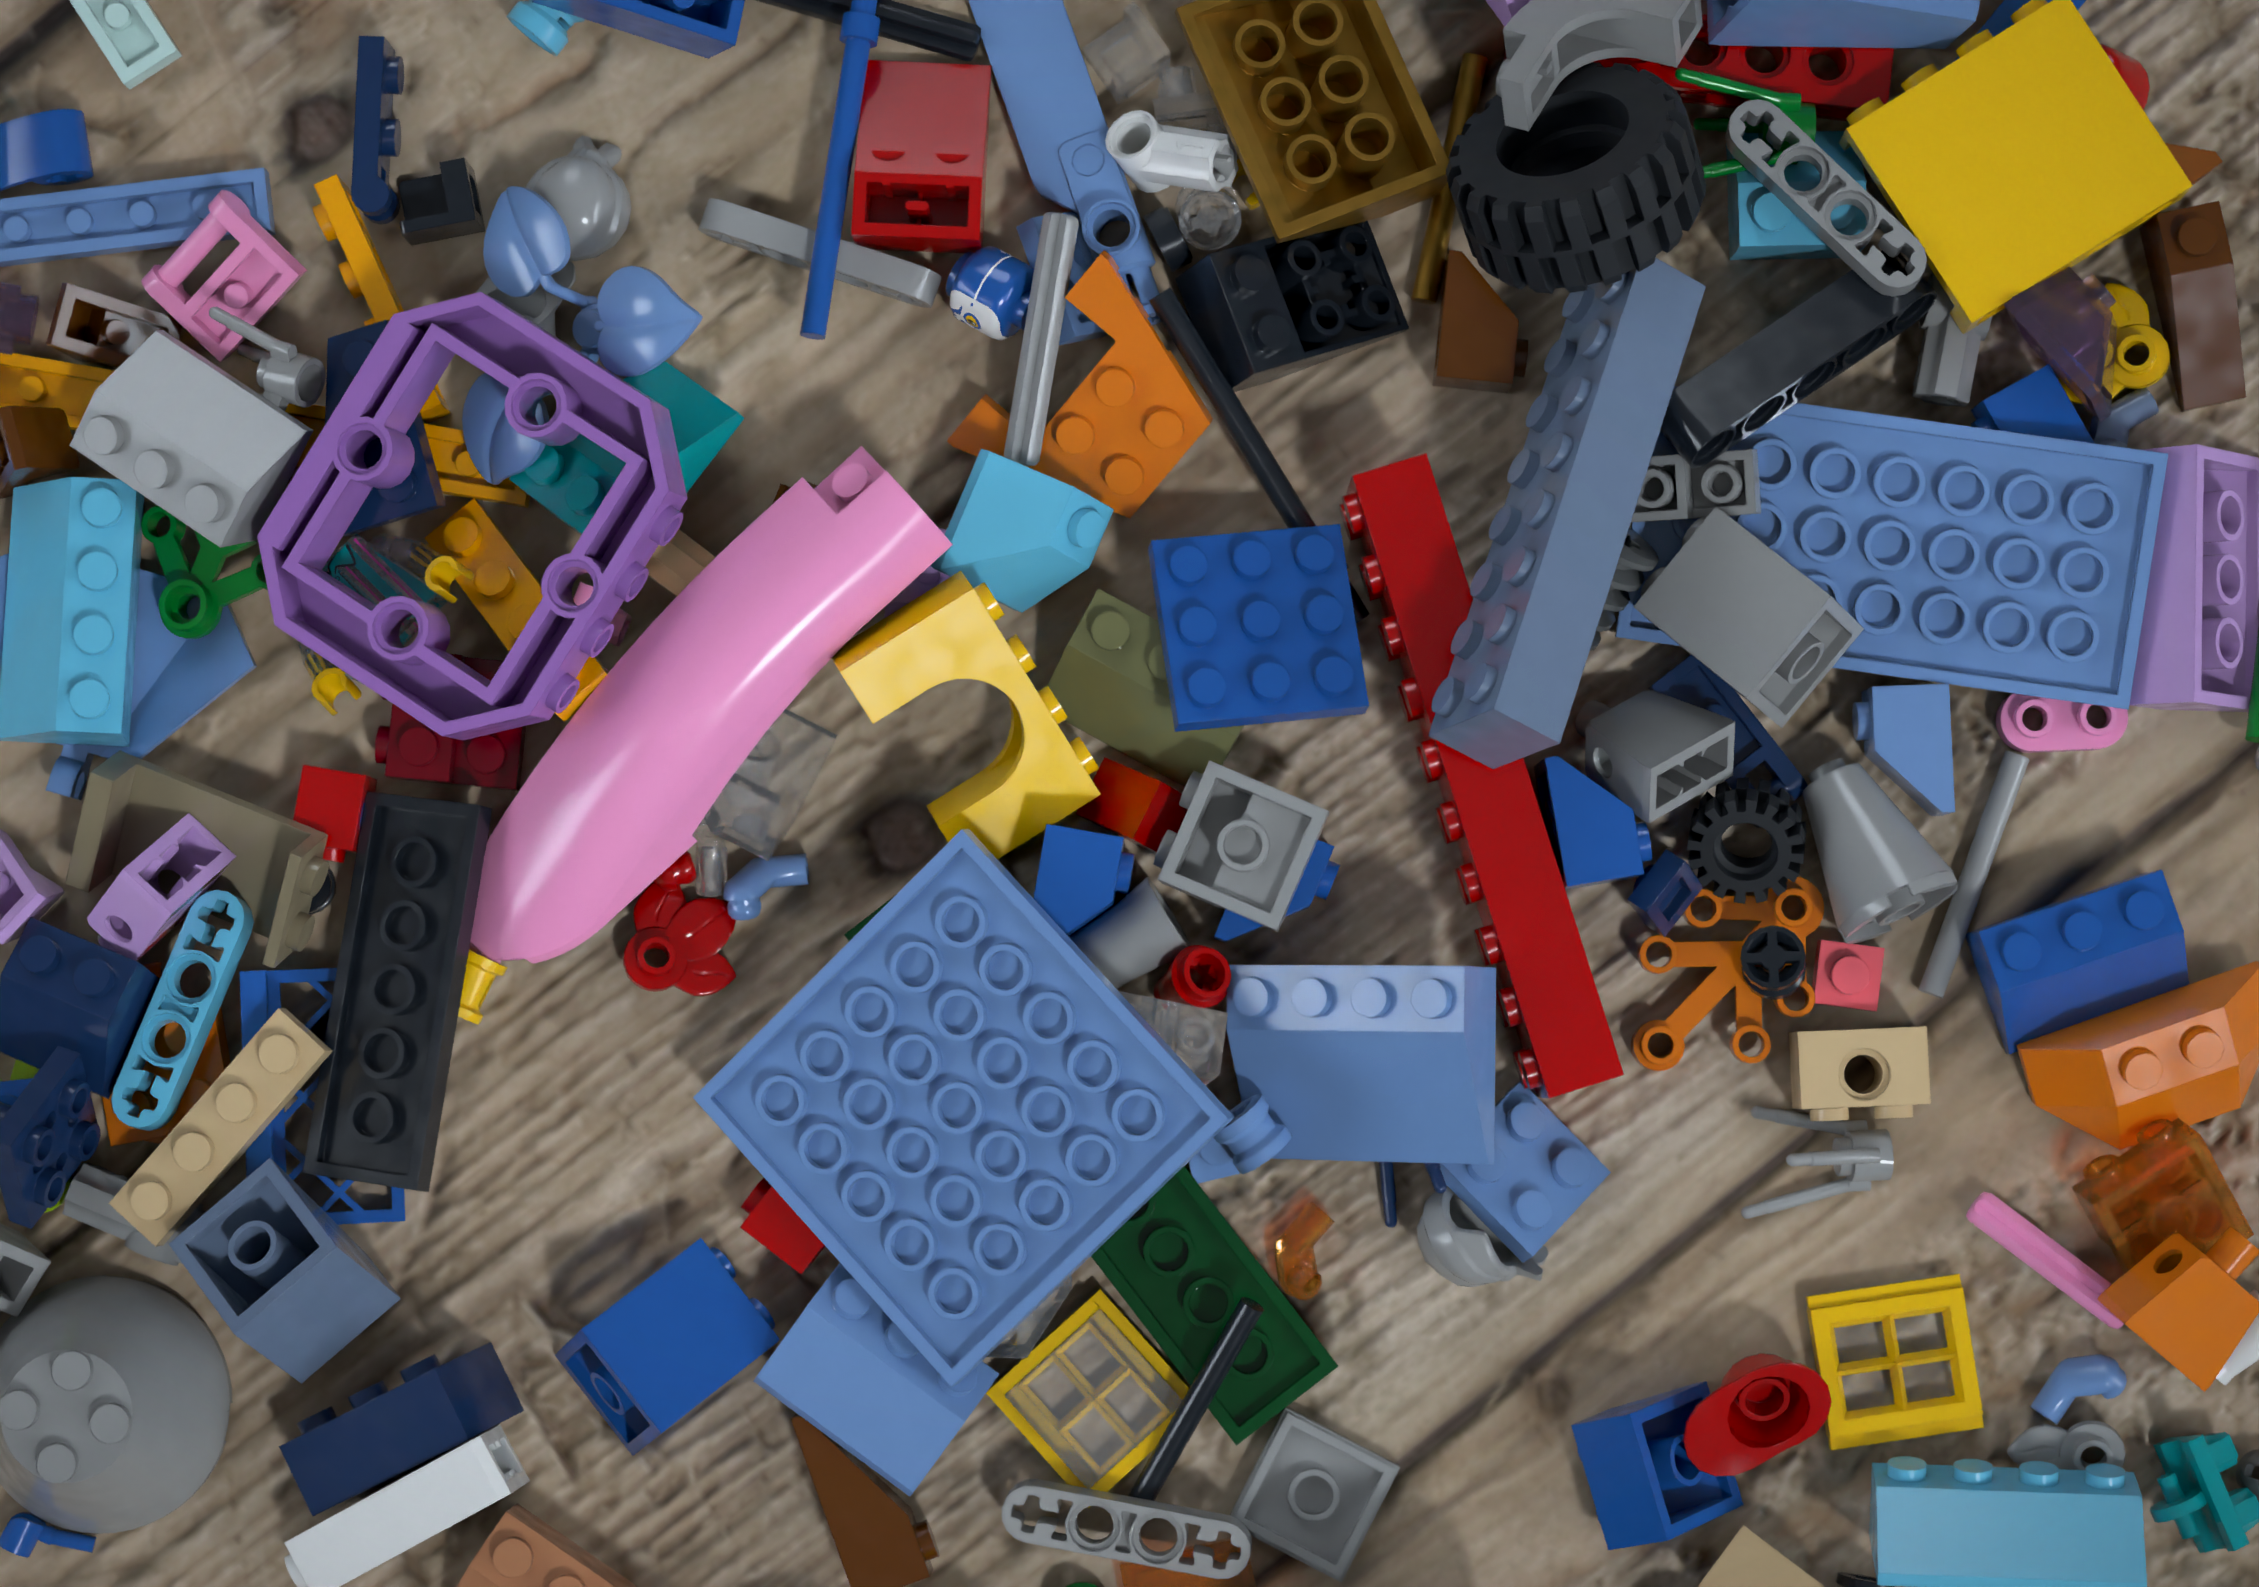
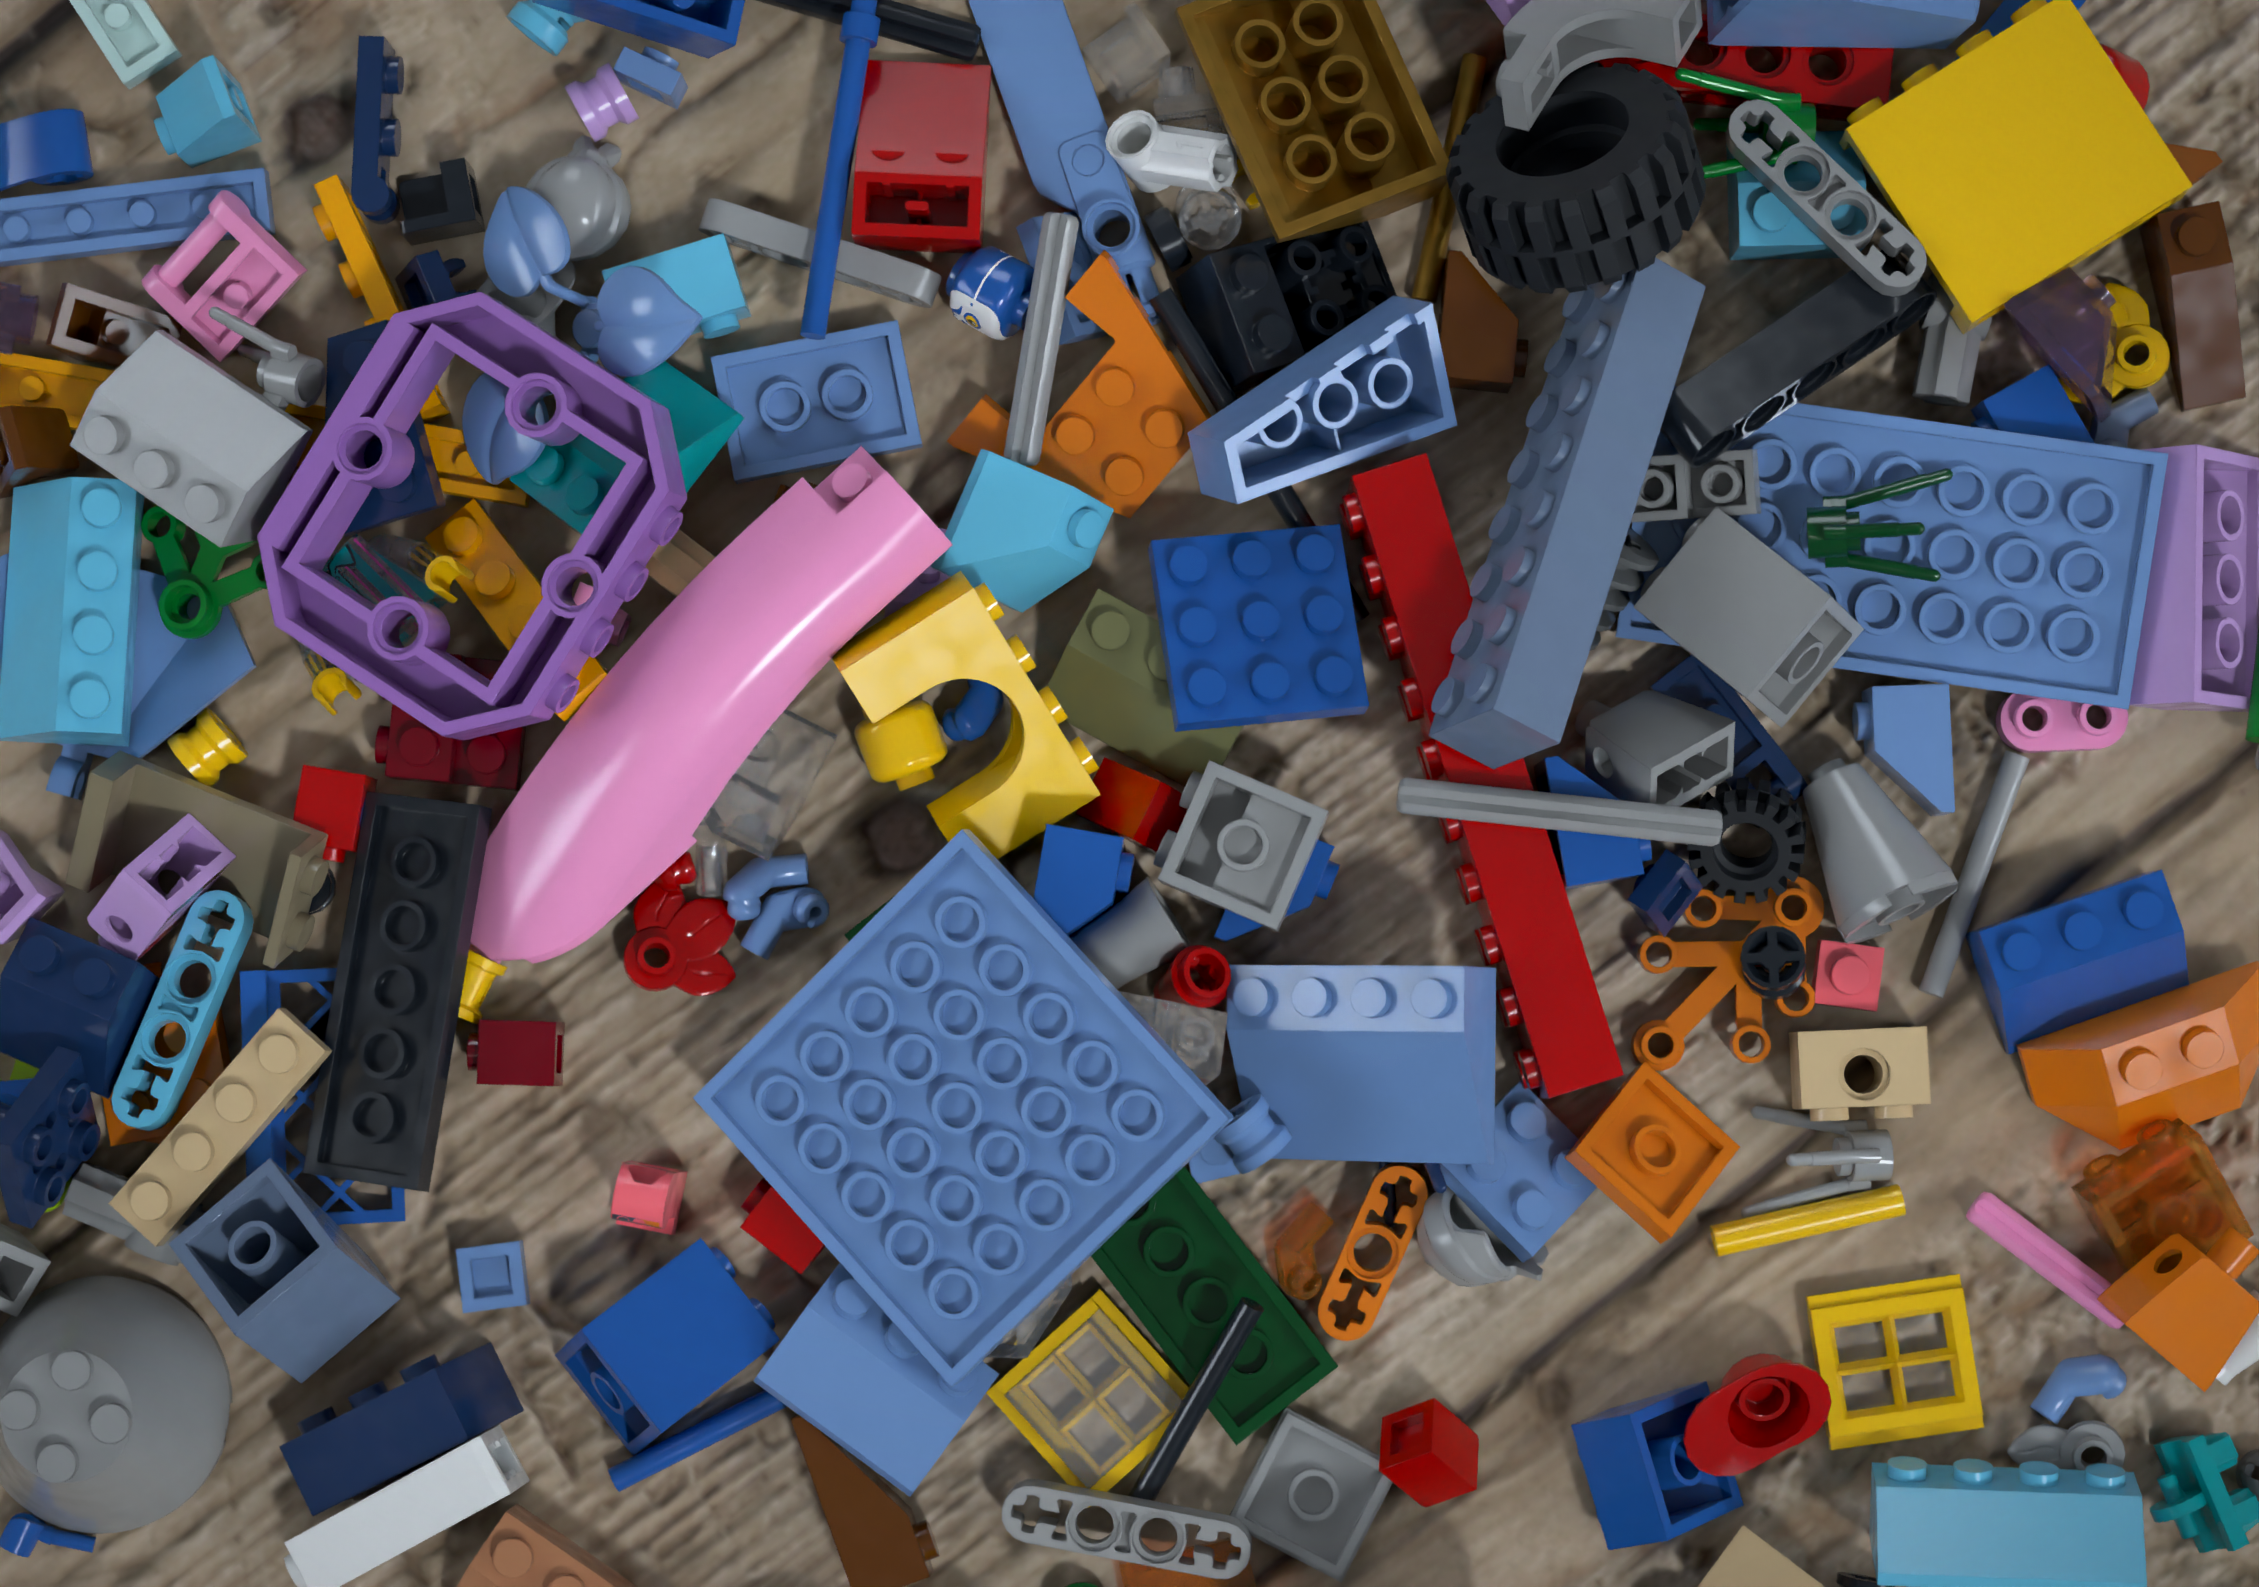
(205, 114): none -> medium azure slope
(207, 747): none -> yellow wheel
(428, 280): none -> dark blue tile
(492, 1276): none -> medium blue plate
(517, 1052): none -> dark red brick
(601, 102): none -> lavender wheel
(648, 1197): none -> coral leg
(652, 75): none -> medium blue plate
(694, 1439): none -> blue bar
(703, 278): none -> medium azure slope
(784, 912): none -> medium blue arm
(818, 401): none -> medium blue plate
(902, 745): none -> yellow head
(973, 712): none -> blue arm
(1334, 406): none -> medium blue wedge
(1338, 1288): none -> orange beam
(1429, 1453): none -> red panel
(1559, 811): none -> light grey axle
(1652, 1152): none -> orange plate
(1807, 1220): none -> yellow piece
(1836, 532): none -> dark green plant

